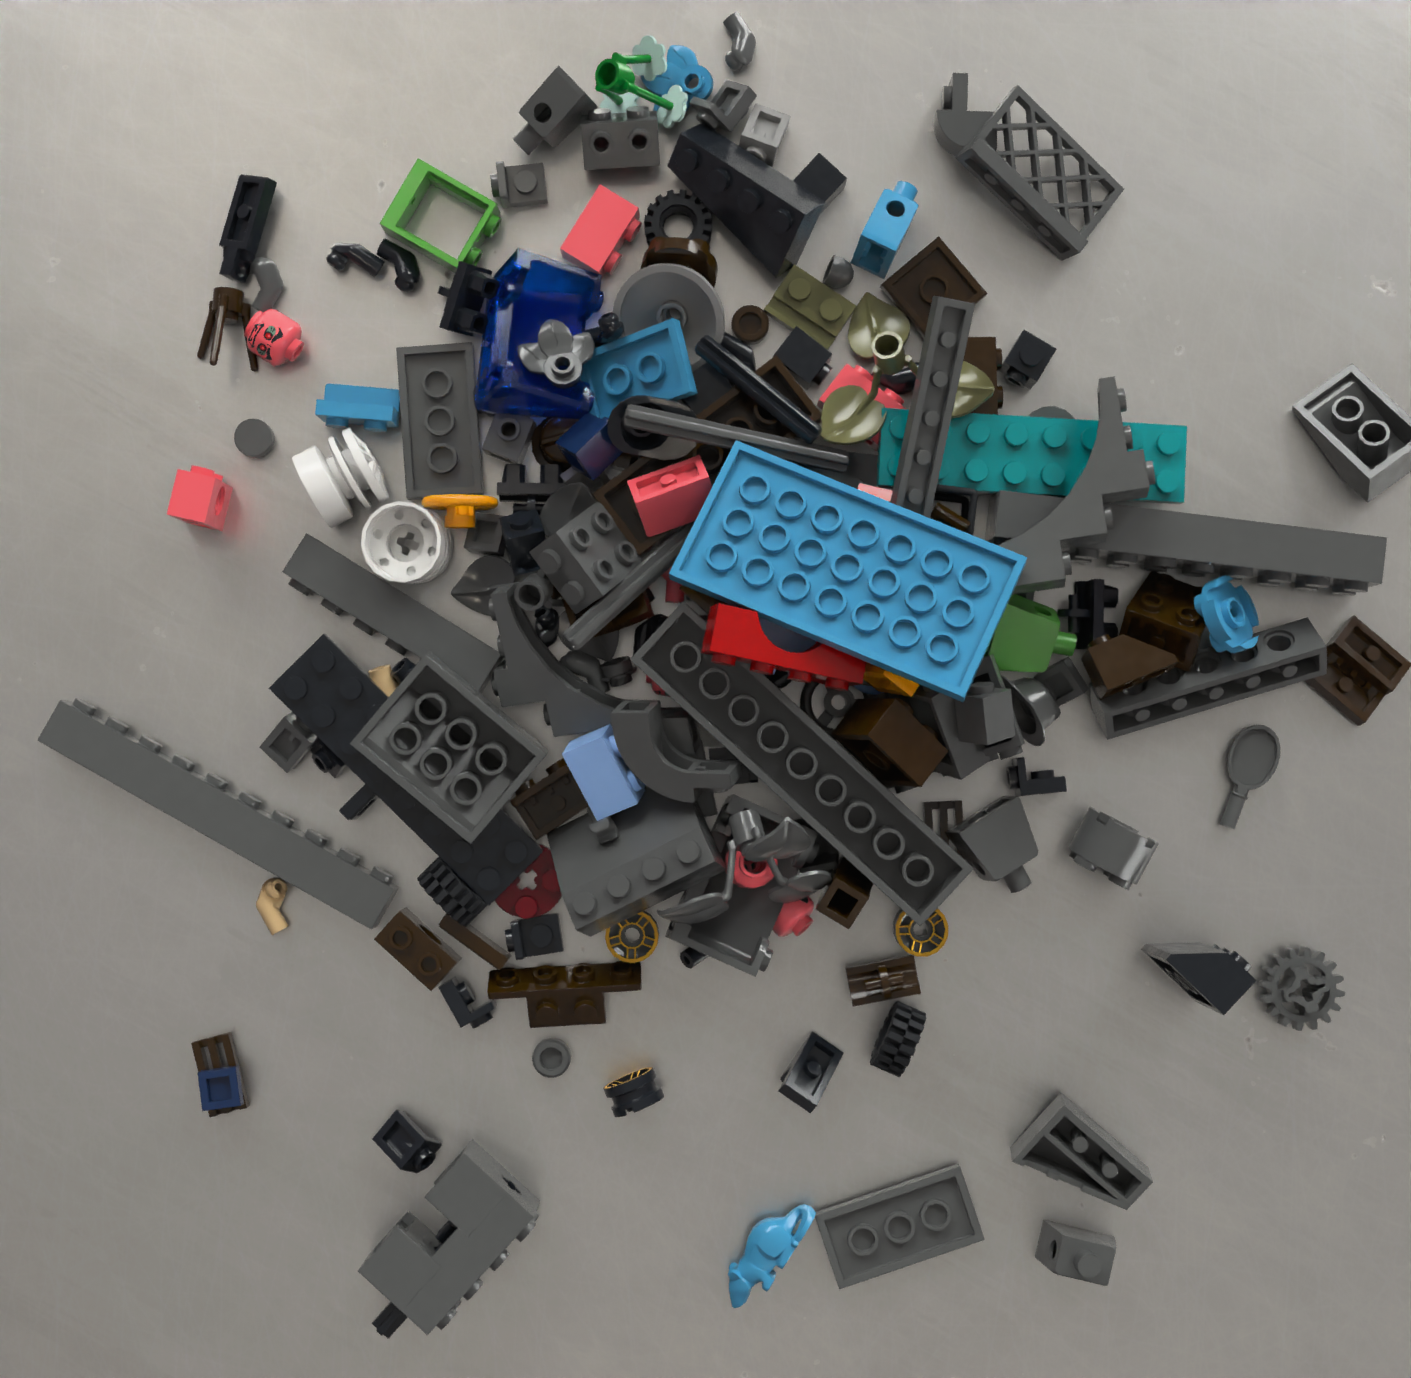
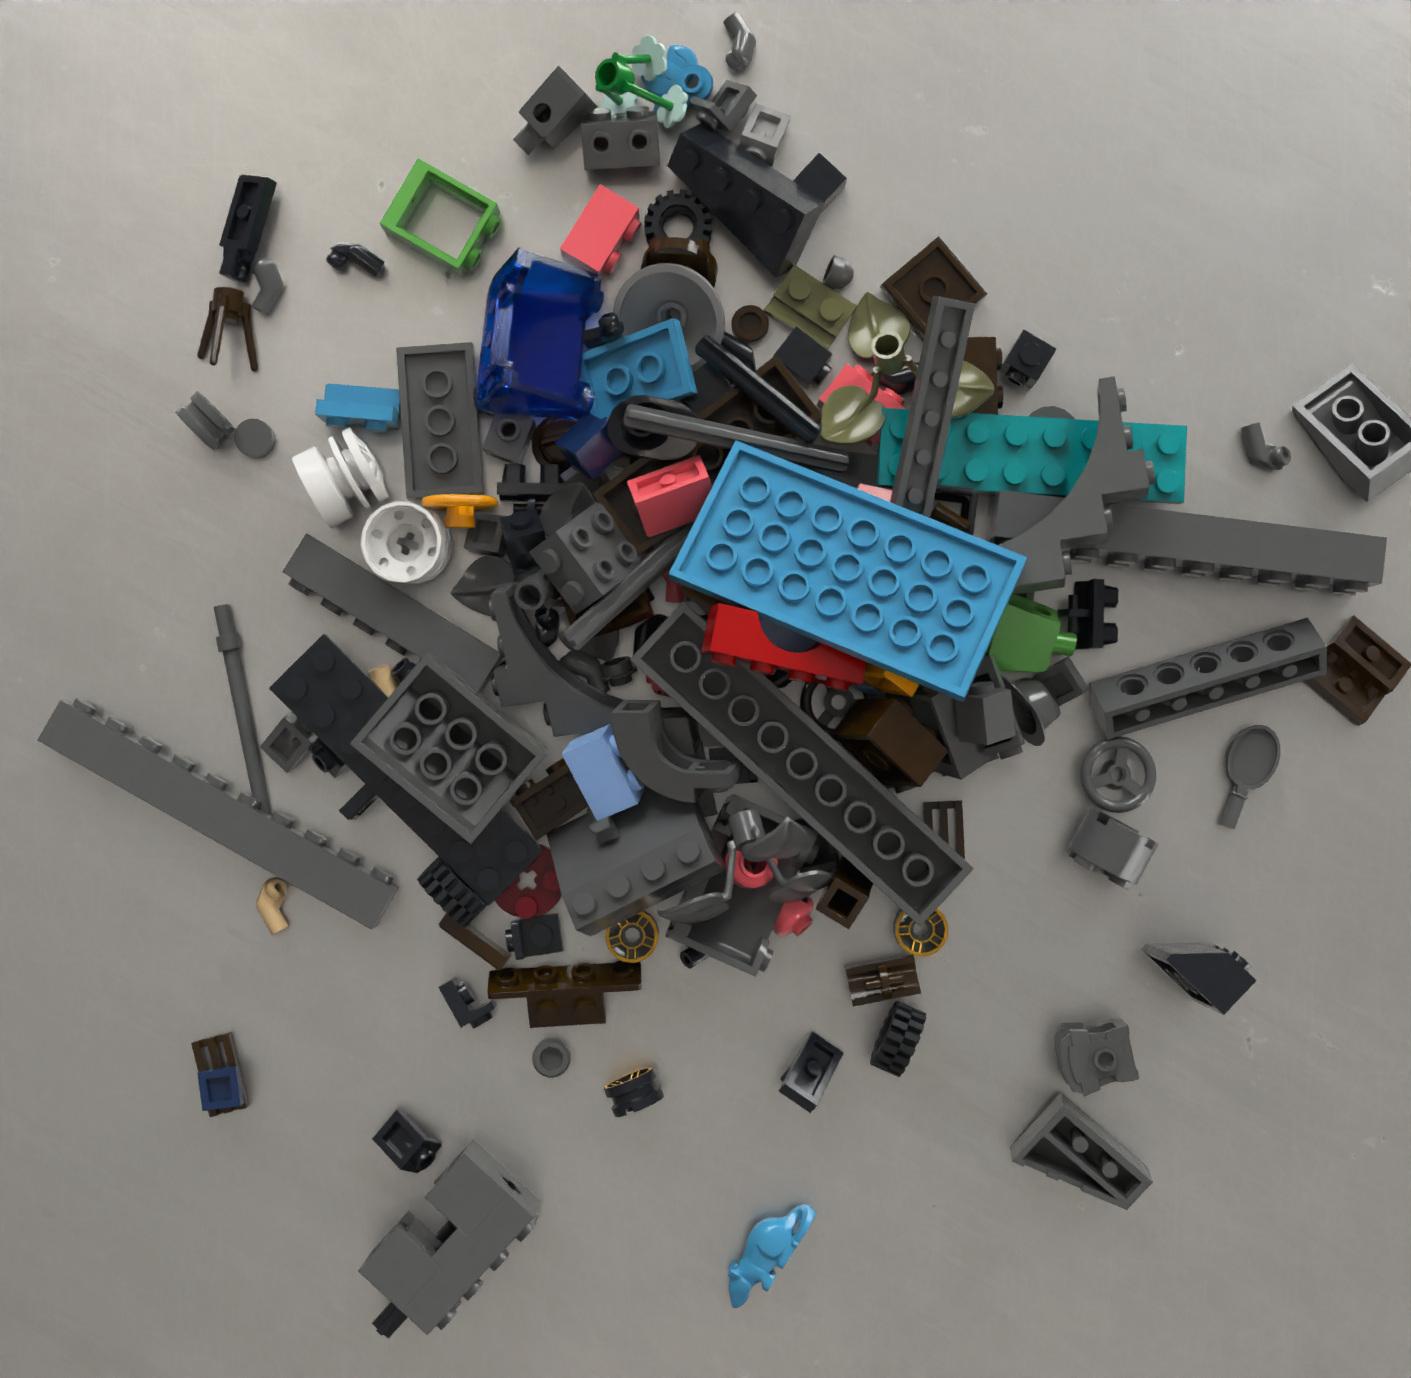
(200, 498): coral brick -> none
(205, 420): none -> dark grey wheel
(229, 643): none -> dark grey bar
(274, 337): coral head -> none
(404, 262): black arm -> none
(418, 948): dark brown brick -> none
(466, 299): black hips -> none
(519, 185): dark grey bracket -> none
(555, 349): dark grey plate -> none
(886, 229): dark azure torso -> none
(899, 1226): dark grey plate -> none
(957, 126): dark grey brick -> none
(997, 842): dark grey torso -> none
(1028, 201): dark grey fence -> none
(1040, 783): black bracket -> none
(1078, 1254): dark grey torso -> none
(1095, 1055): none -> dark grey piece
(1104, 778): none -> dark grey piece
(1124, 663): dark brown slope -> none
(1166, 617): dark brown bracket -> none
(1228, 615): dark azure plate -> none
(1264, 453): none -> dark grey arm
(1306, 1004): dark grey gear -> none

